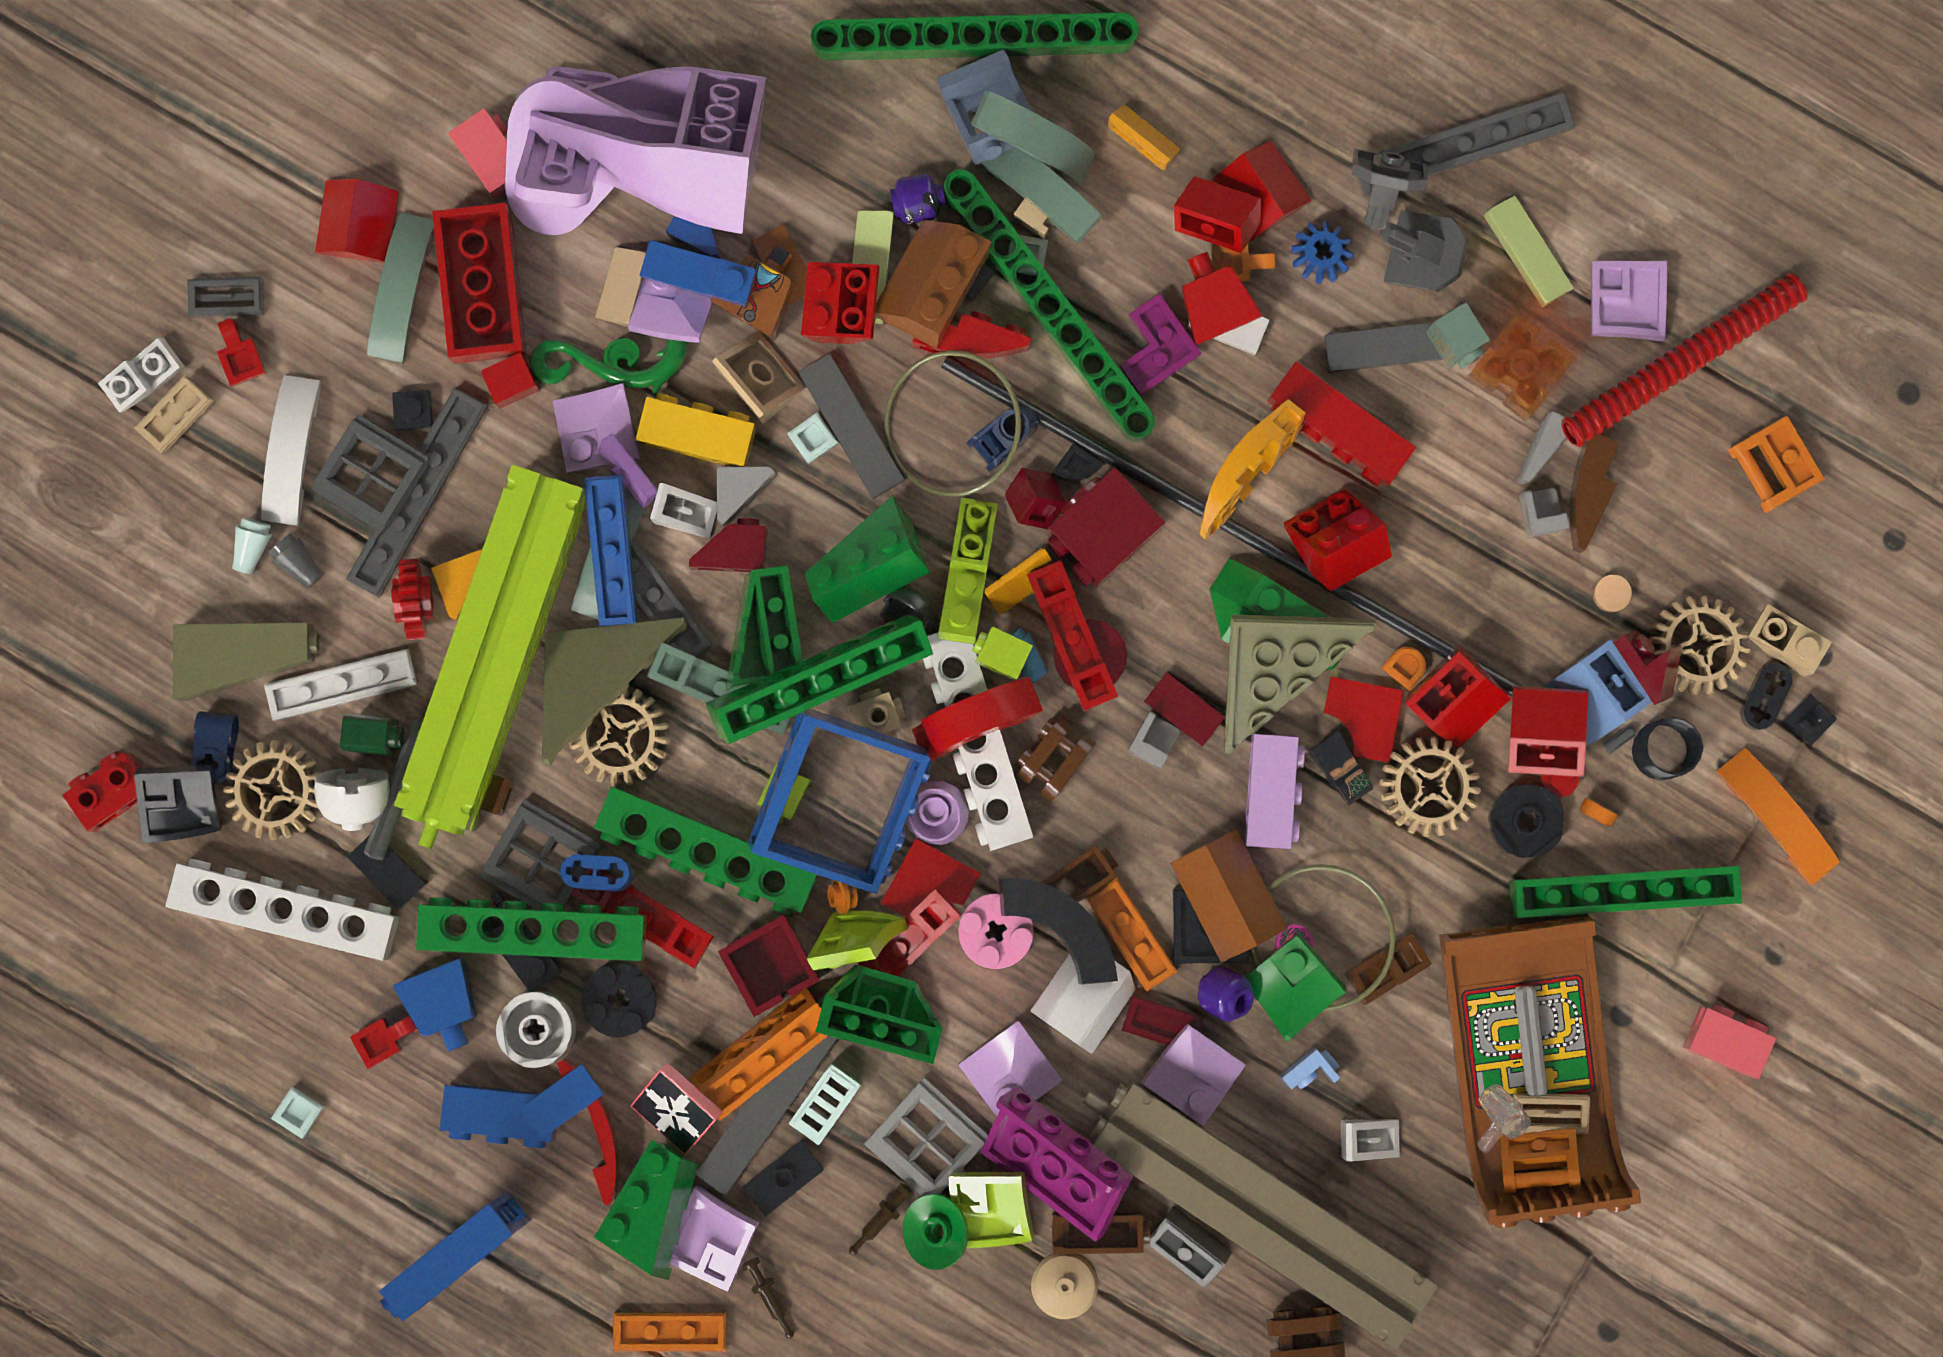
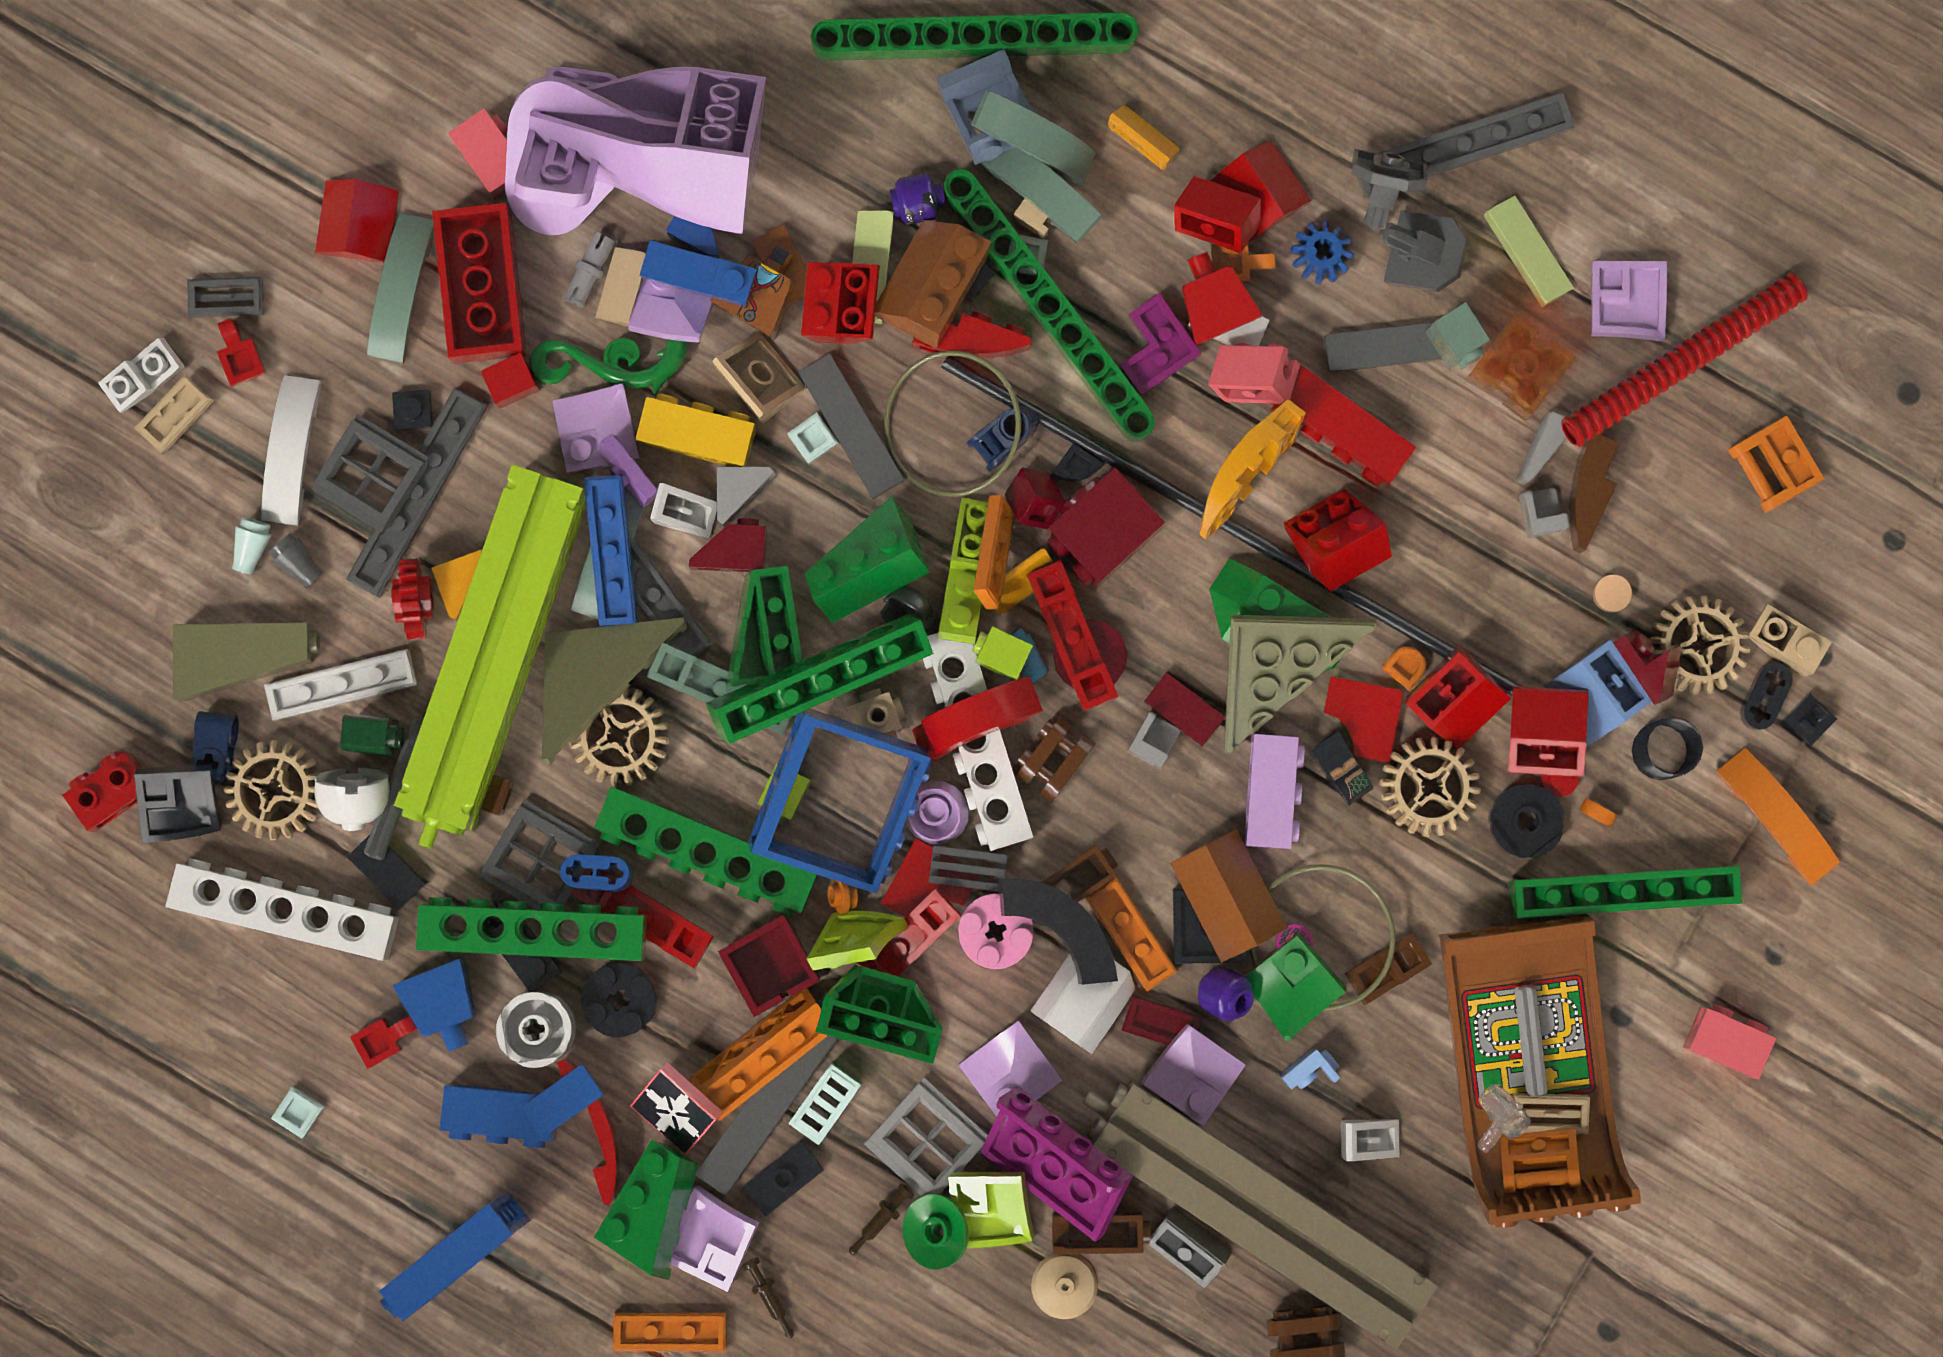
(589, 270): none -> light grey pin
(936, 864): none -> dark grey tile
(994, 552): none -> orange tile
(1254, 373): none -> coral brick
(1619, 739): dark grey piece -> none

